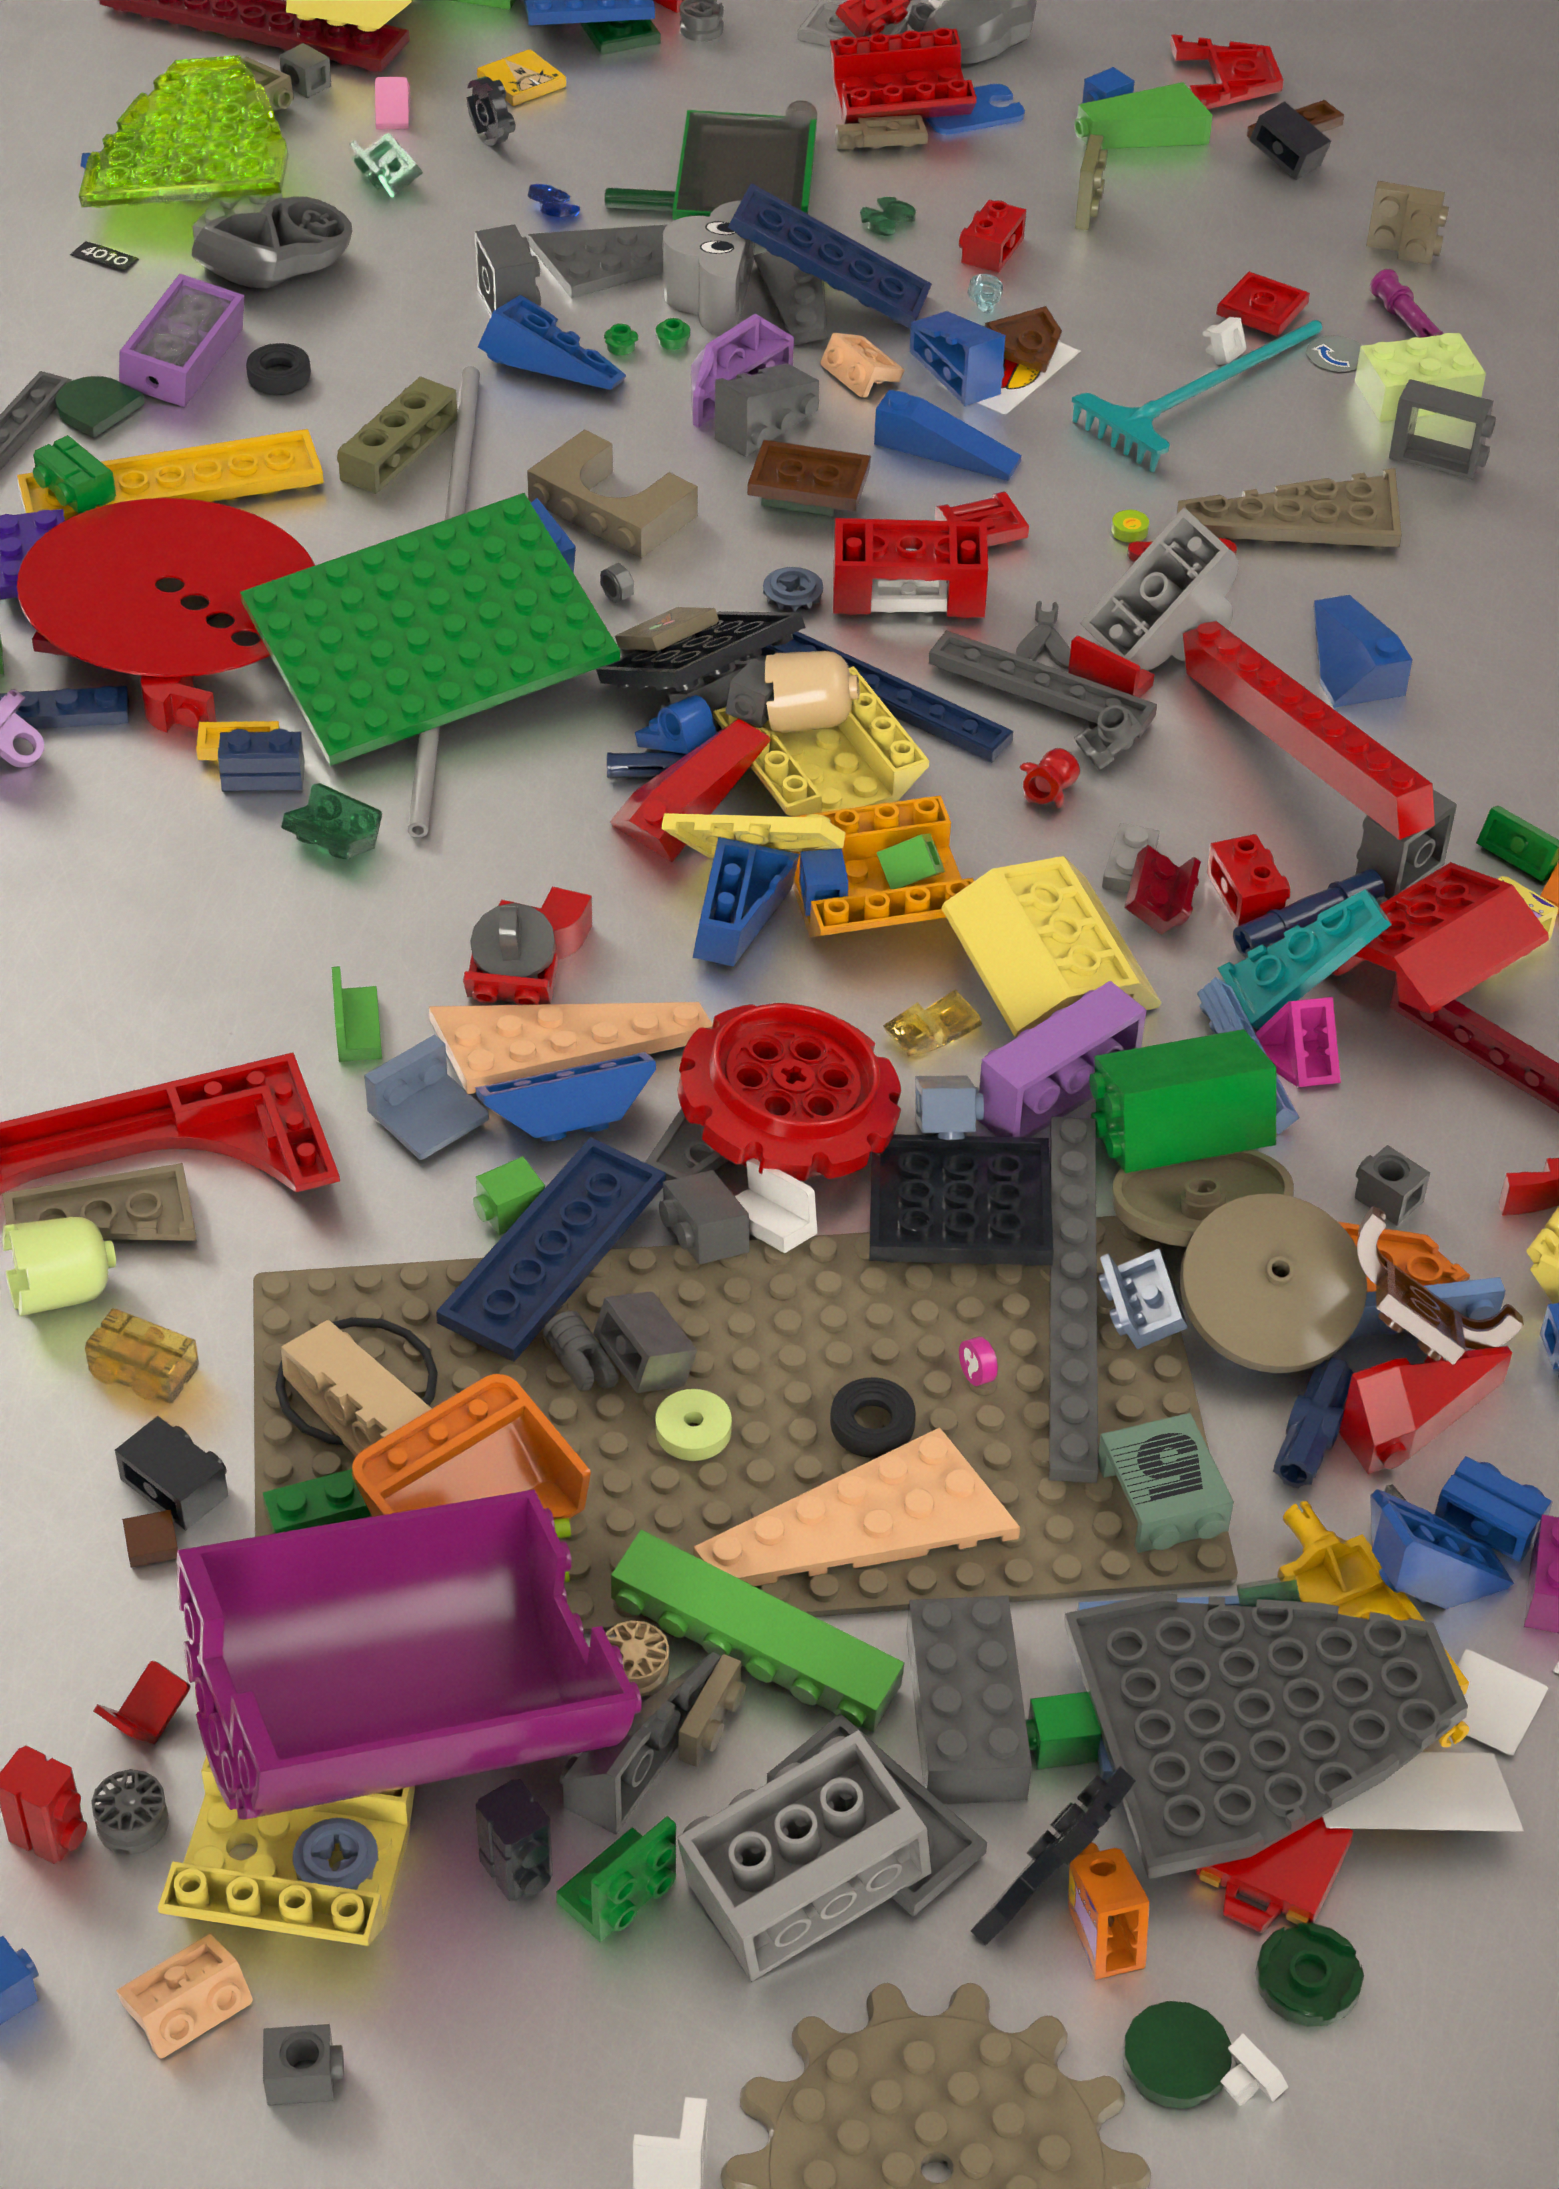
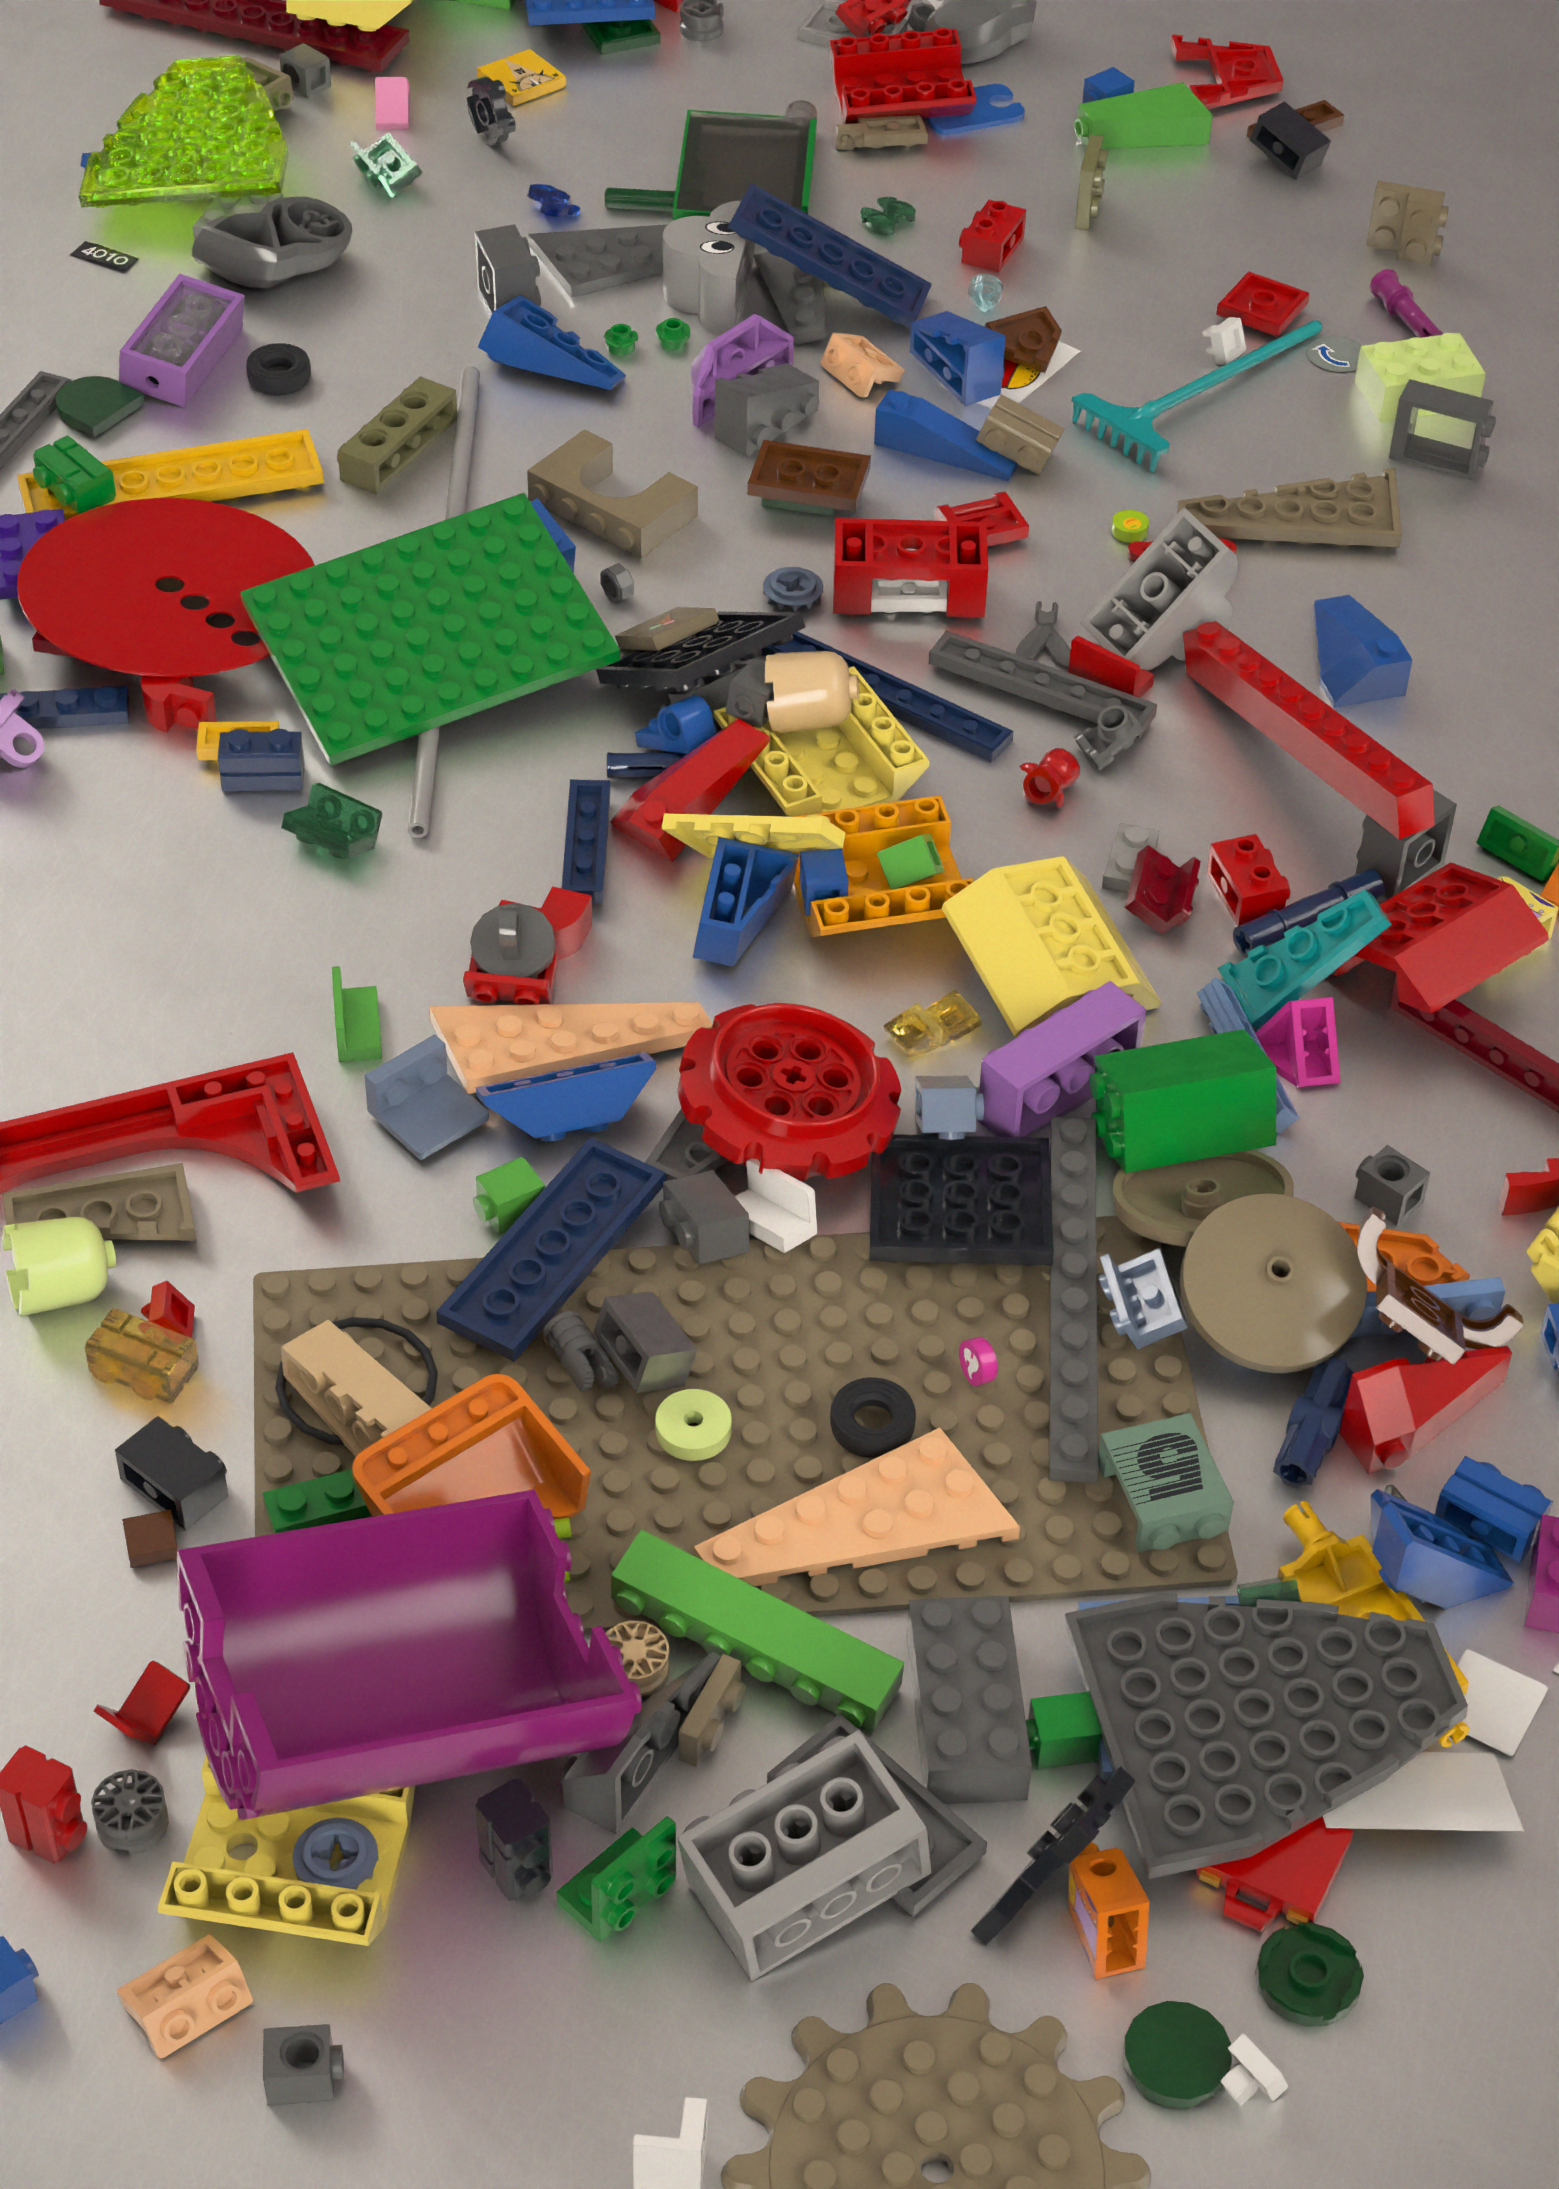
(170, 1309): none -> red tile
(586, 837): none -> dark blue plate
(1019, 434): none -> dark tan brick

